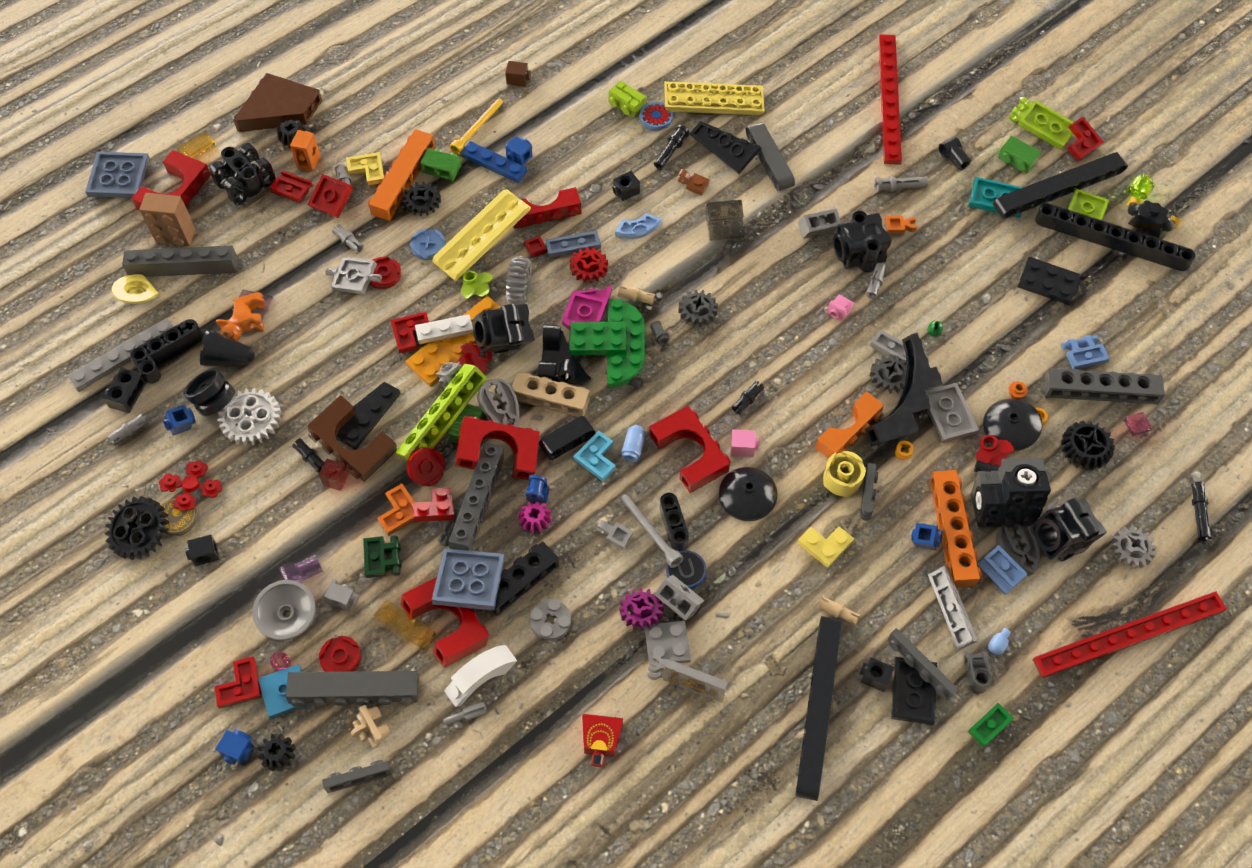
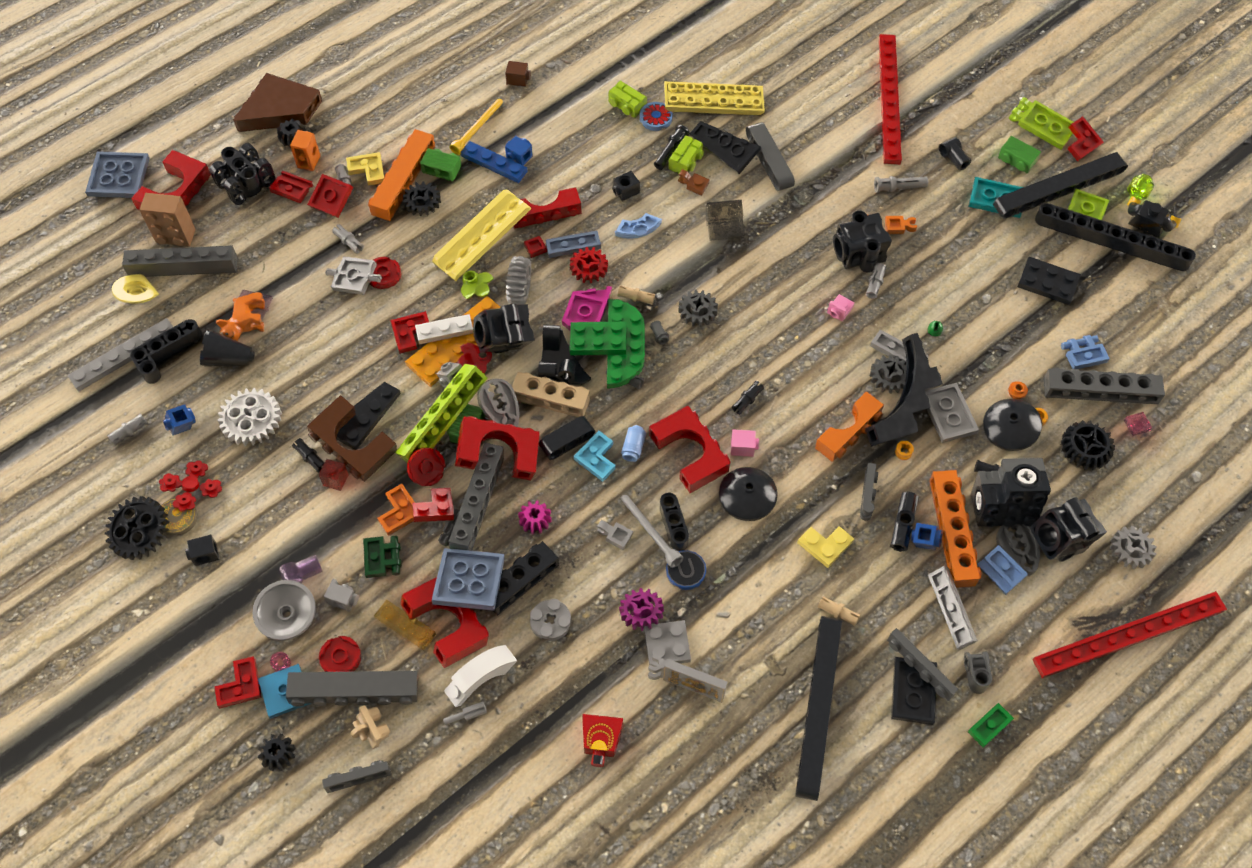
(124, 390): black brick -> none
(197, 145): clear yellow tile -> none
(209, 392): black wheel -> none
(235, 747): blue brick -> none
(427, 243): medium blue tile -> none
(537, 489): blue piece -> none
(679, 597): light grey brick -> none
(686, 155): none -> lime brick
(819, 223): light grey brick -> none
(844, 474): light yellow brick -> none
(885, 671): black brick -> none
(902, 531): none -> black piece
(995, 453): red plate -> none
(999, 642): light blue cylinder -> none
(1201, 513): black pin -> none

